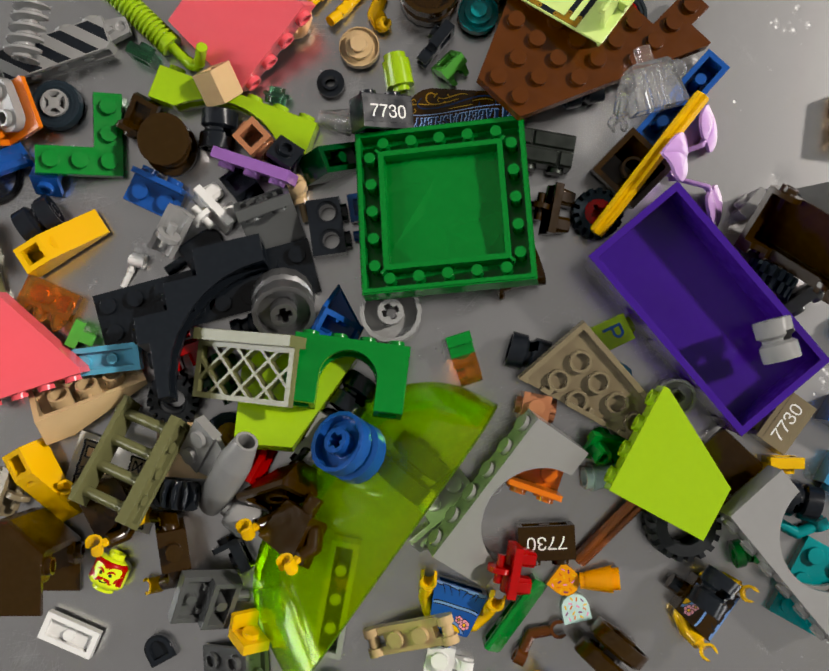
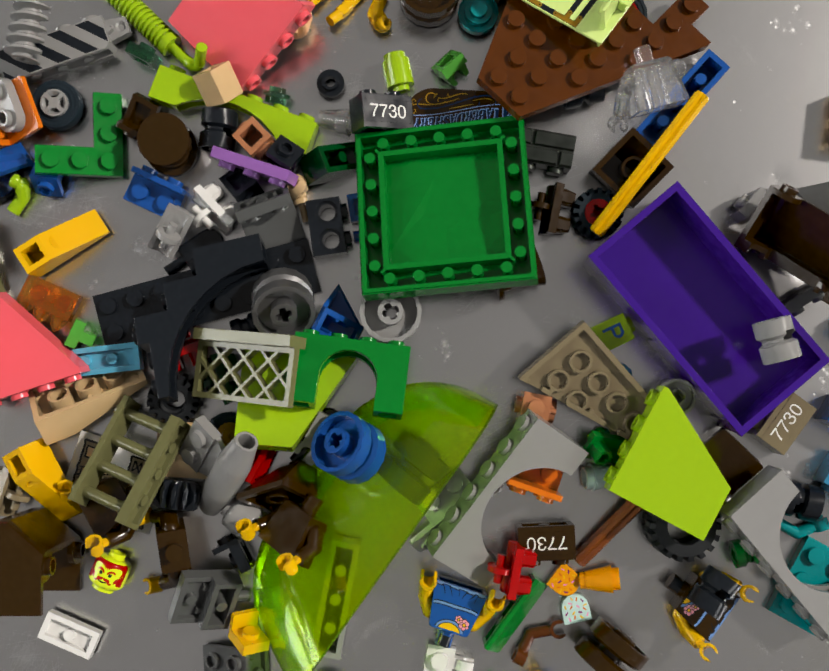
(22, 192): none -> lime arm
(41, 217): black wheel -> none
(135, 260): white hand -> none
(160, 648): black tile -> none
(355, 394): black wheel -> none
(359, 47): tan plate -> none
(411, 634): tan plate -> none
(438, 38): black plate -> none
(464, 358): leg -> none
(523, 351): black wheel -> none
(676, 155): lavender plant -> none
(776, 279): black wheel -> none
(784, 462): yellow bracket -> none

